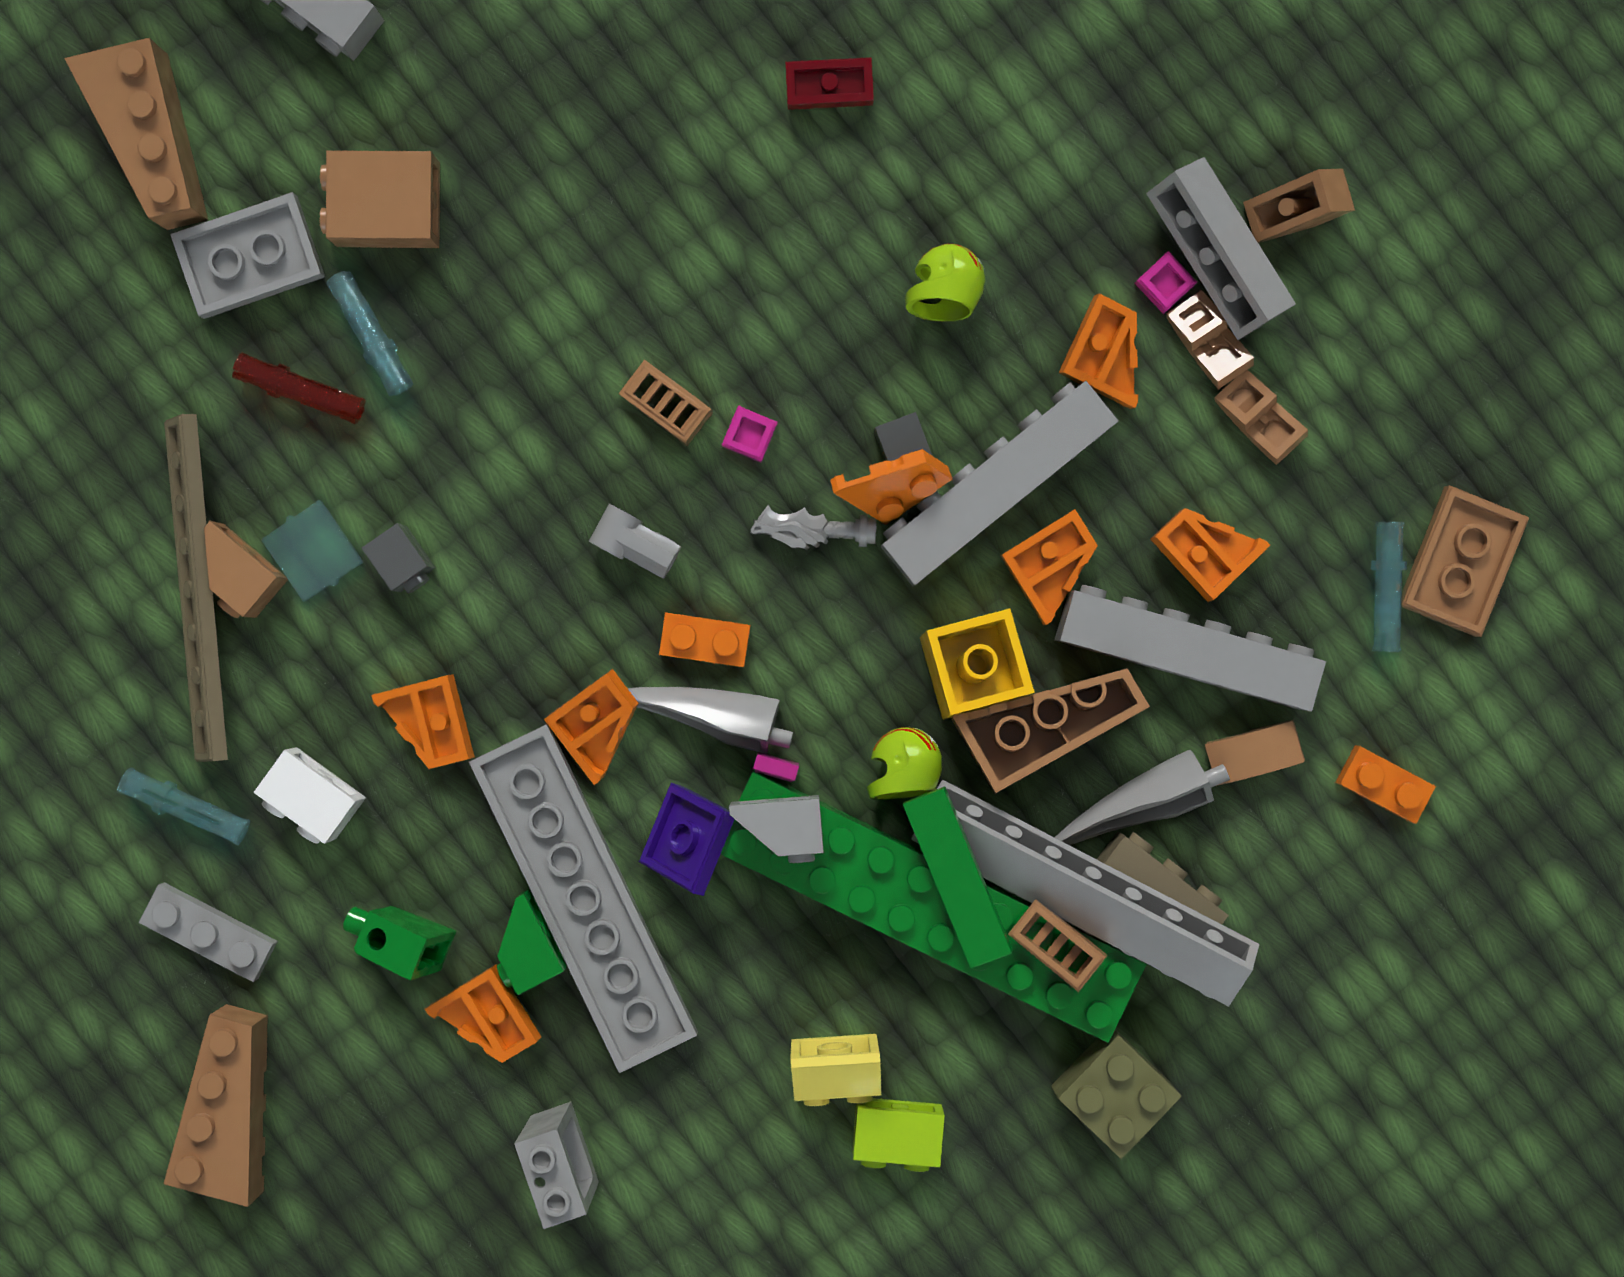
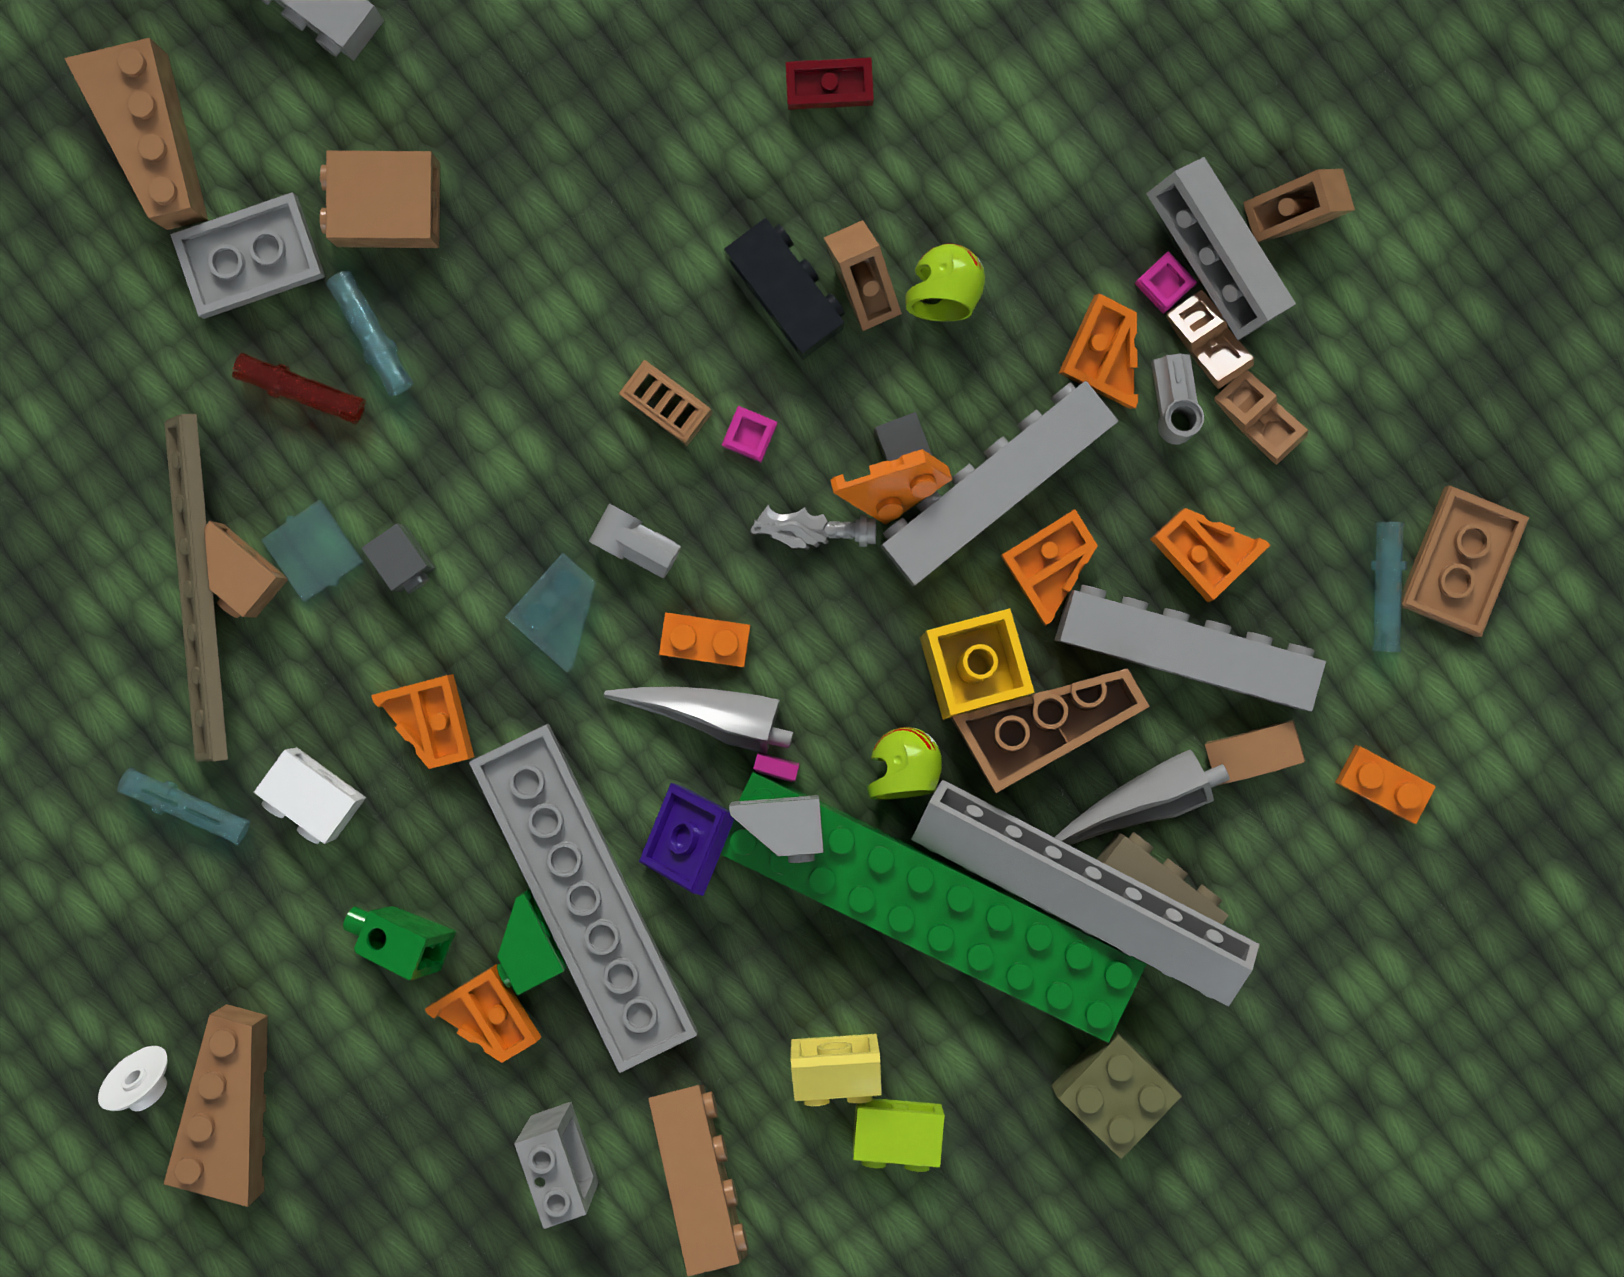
(135, 1081): none -> white piece
(208, 931): light grey plate -> none
(556, 610): none -> clear light blue wing
(594, 723): orange wing -> none
(698, 1180): none -> medium nougat wedge
(785, 287): none -> black brick
(863, 274): none -> medium nougat slope
(958, 877): green tile -> none
(1062, 969): medium nougat slope -> none
(1177, 394): none -> light grey piece

